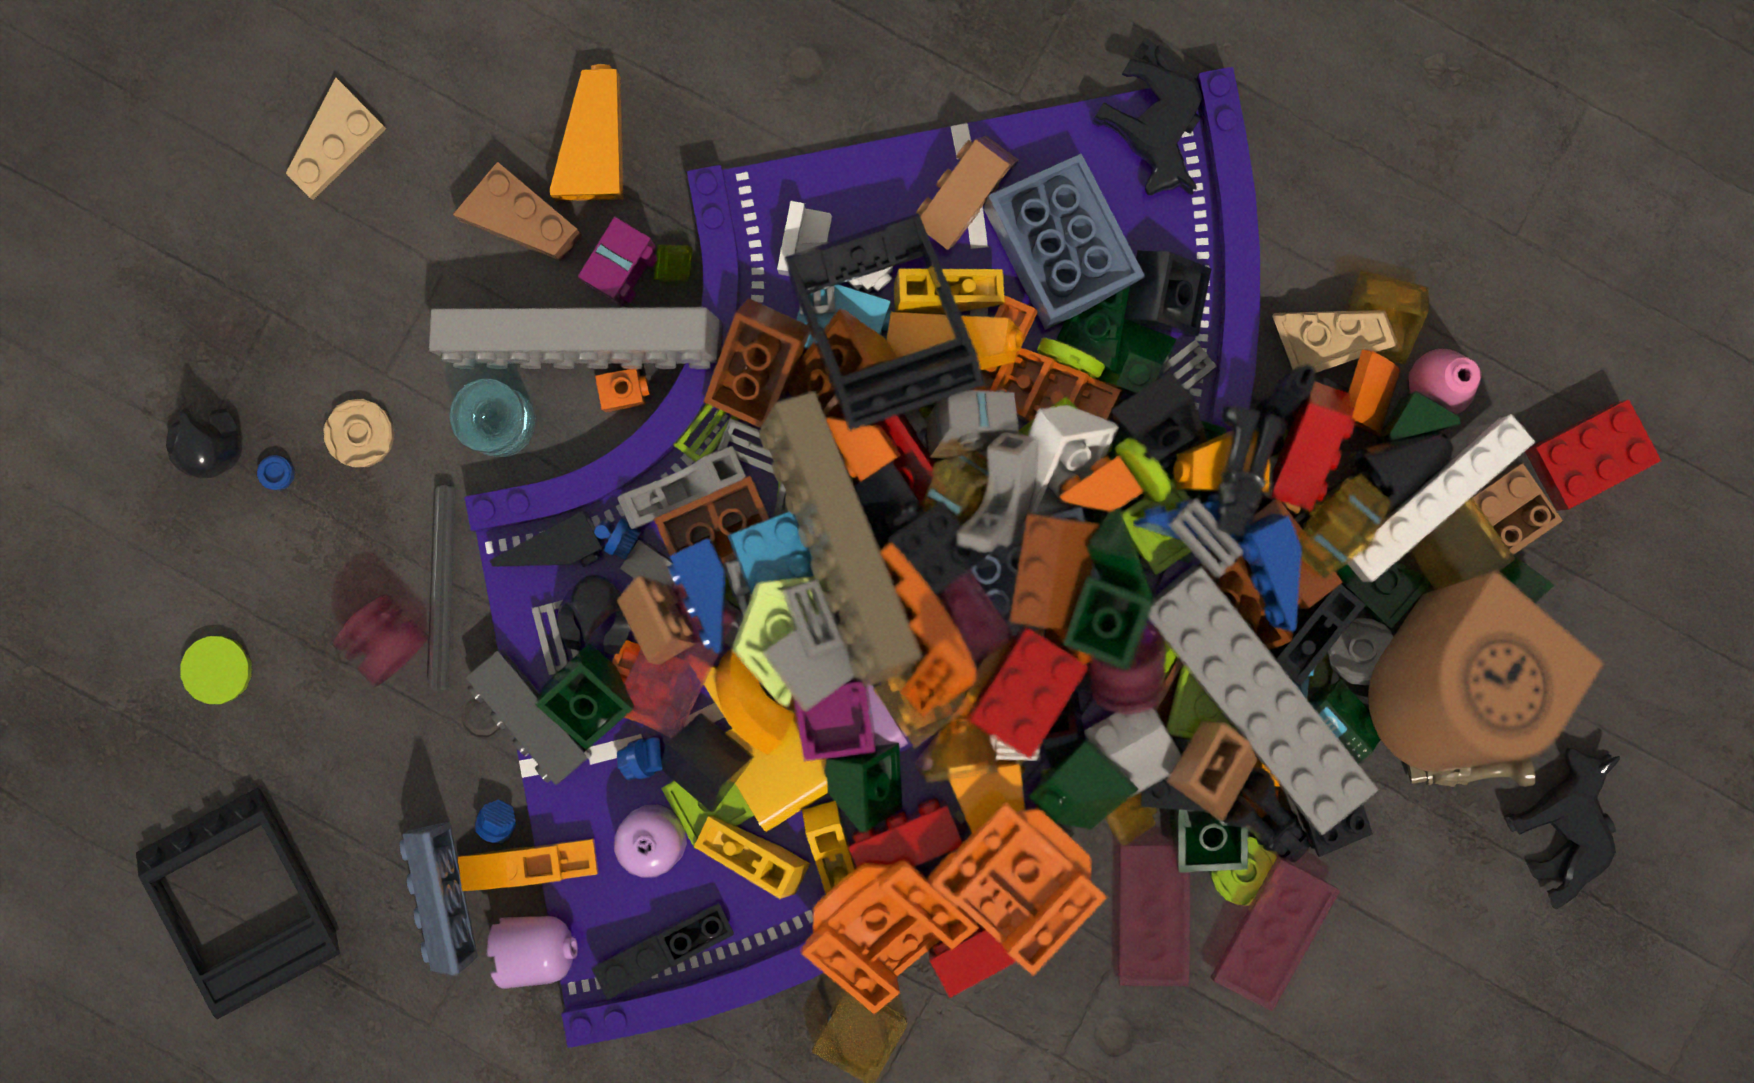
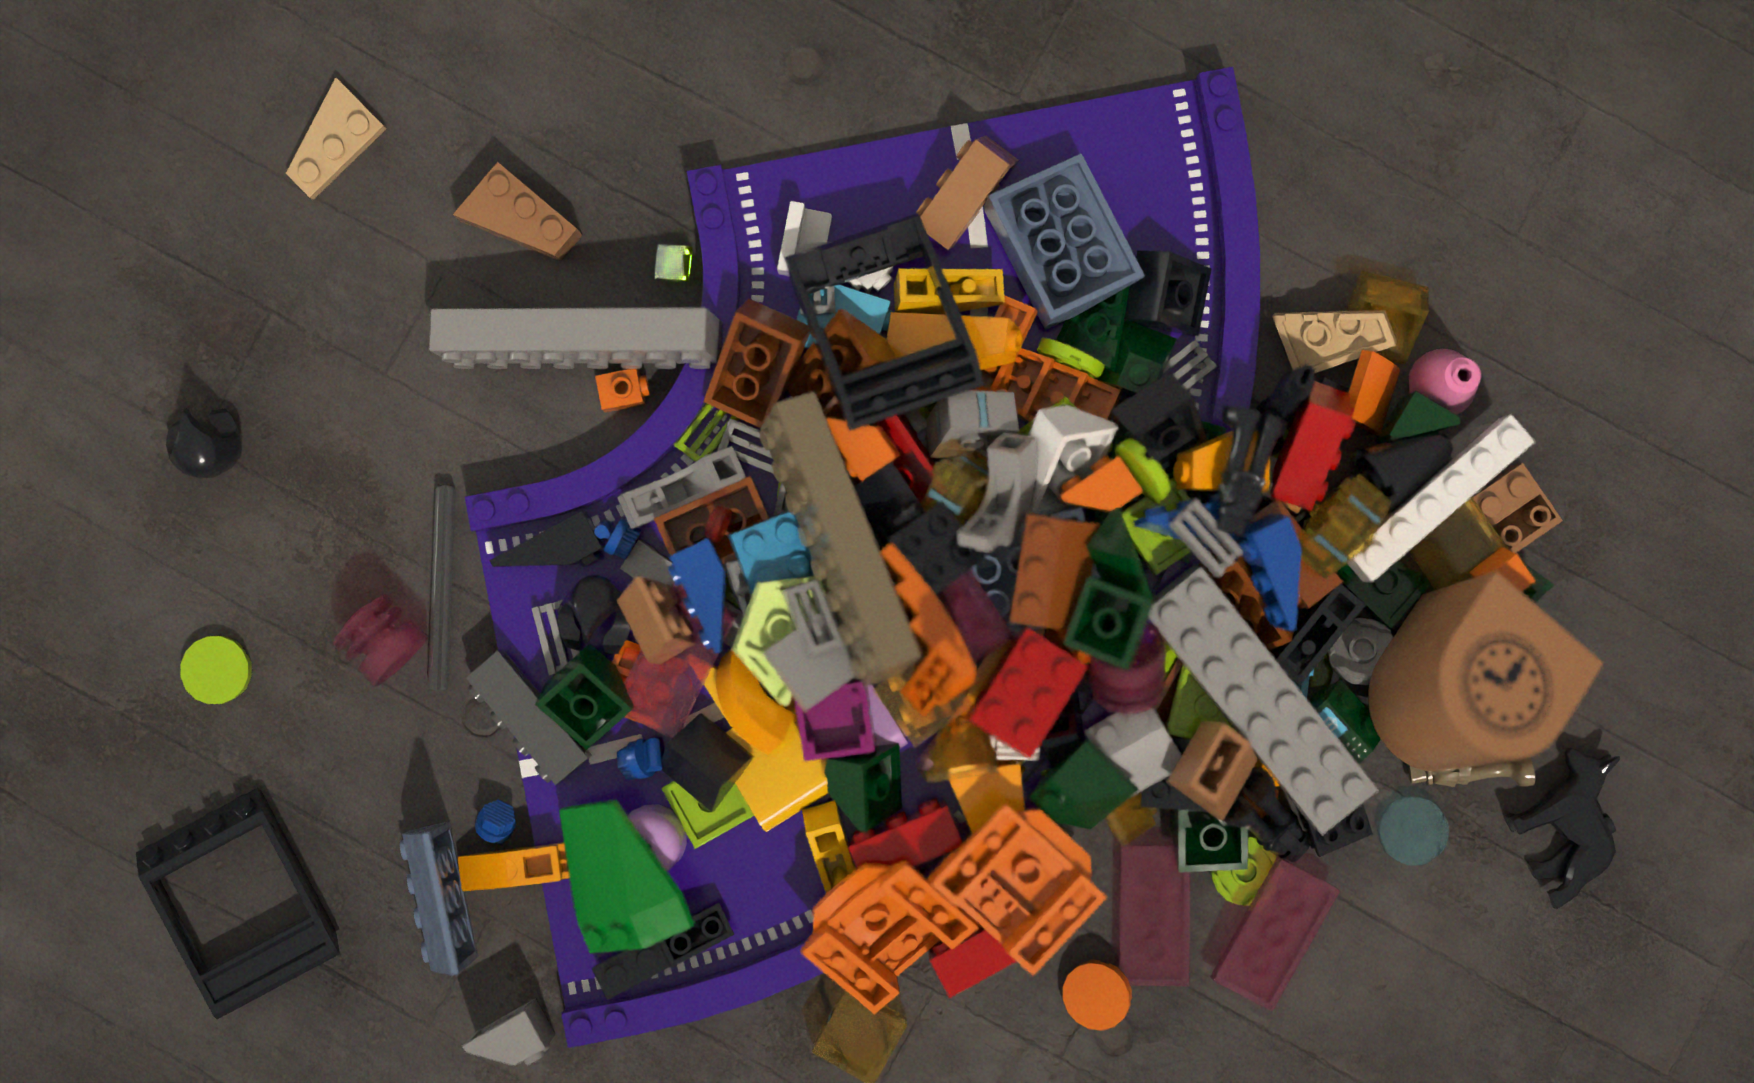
(275, 472): blue tile -> none
(359, 433): tan tile -> none
(479, 405): clear light blue wheel -> none
(514, 1037): none -> light grey slope
(530, 951): lavender cylinder -> none
(592, 143): light orange slope -> none
(617, 881): none -> green wedge
(618, 262): magenta container -> none
(718, 522): none -> clear red tile
(752, 857): yellow slope -> none
(1097, 995): none -> orange tile
(1161, 126): black animal -> none
(1413, 830): none -> clear light blue tile
(1508, 566): none -> orange brick
(1592, 455): red brick -> none

